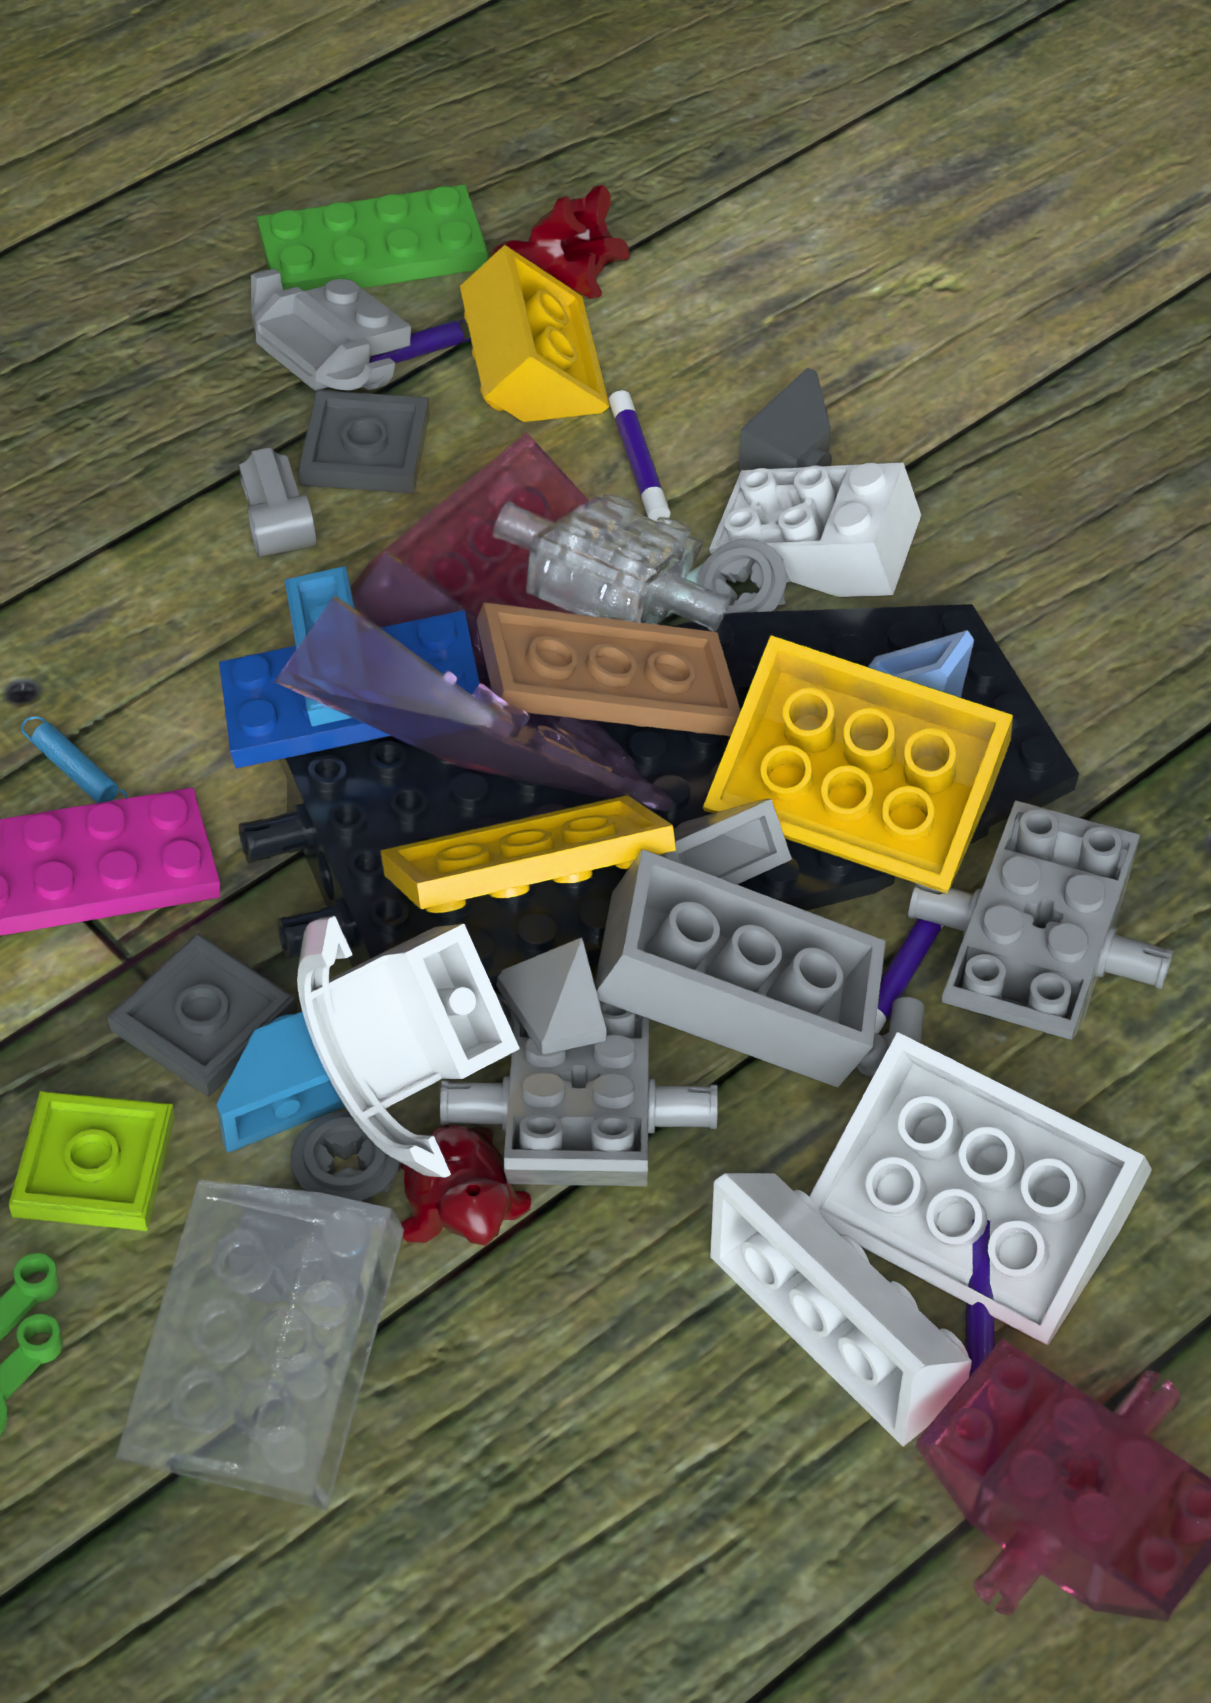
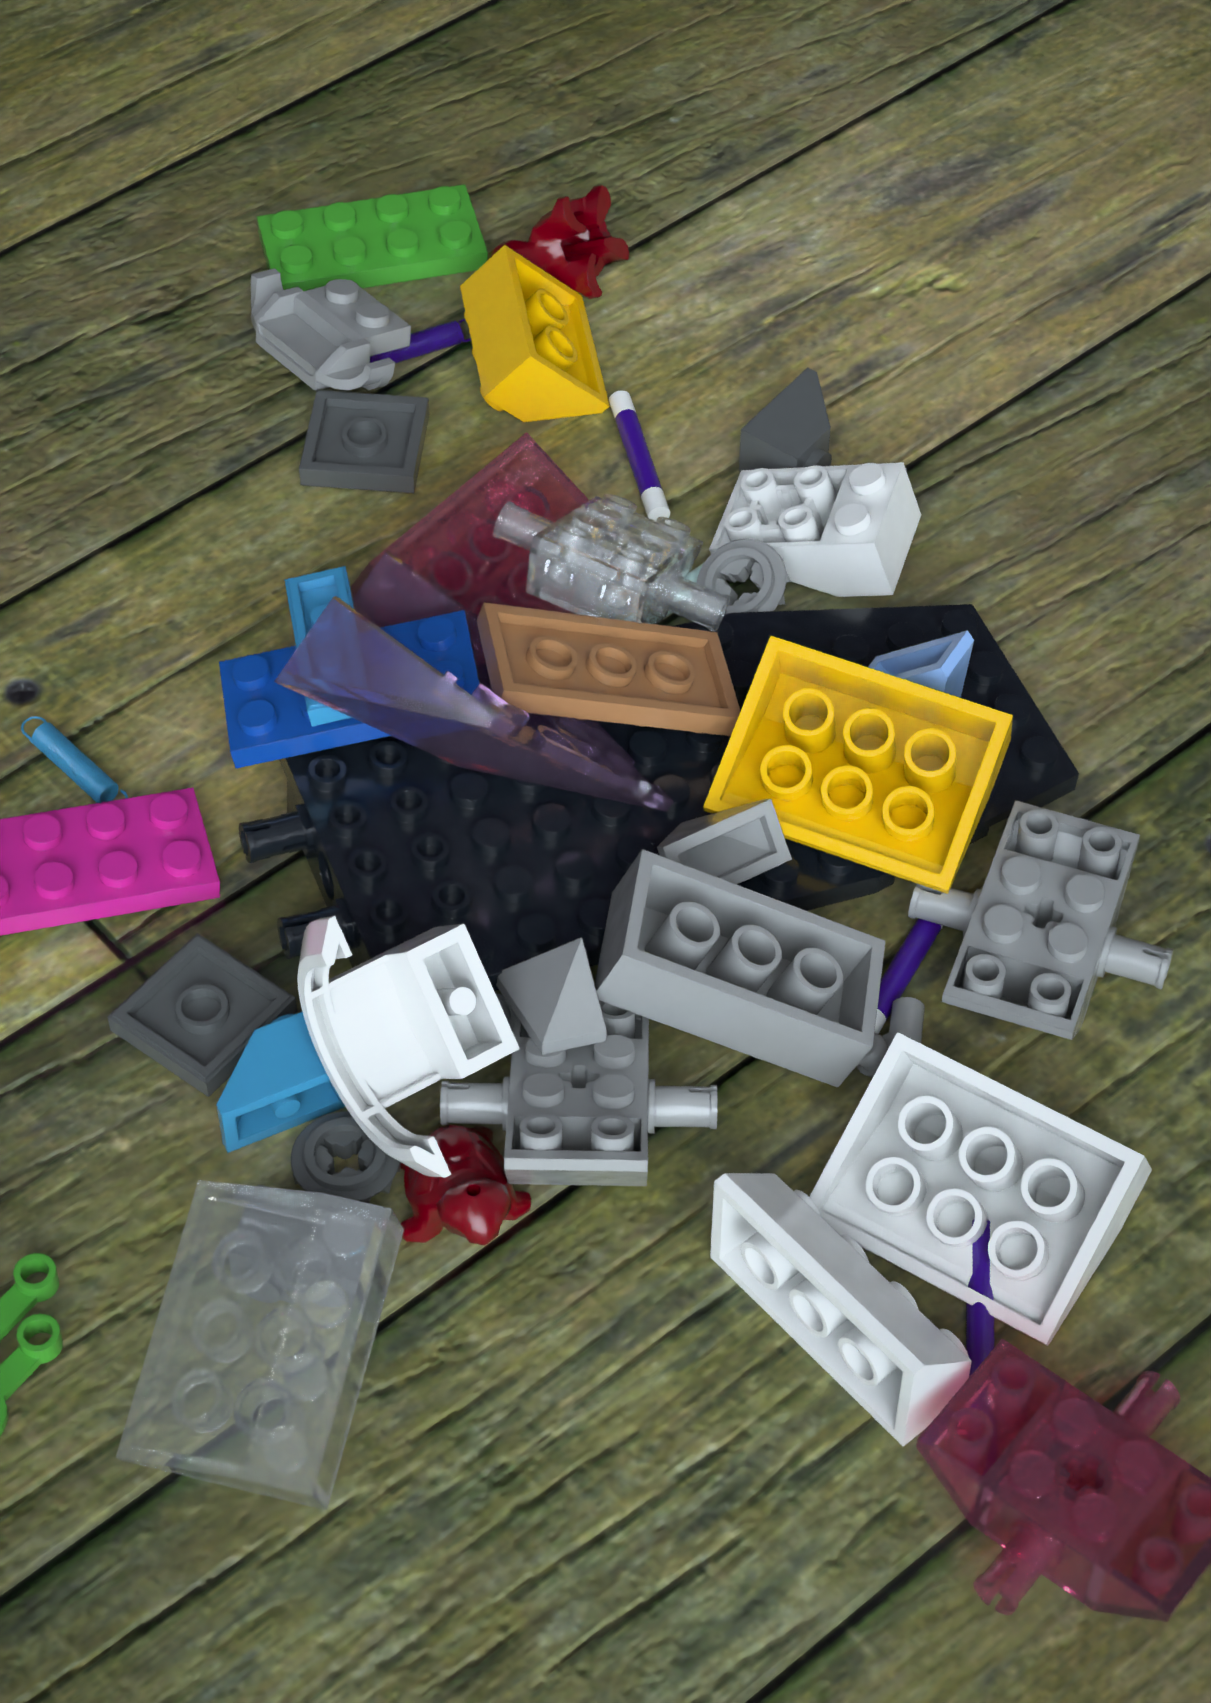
(92, 1161): lime tile -> none
(276, 511): light grey piece -> none
(525, 851): yellow plate -> none

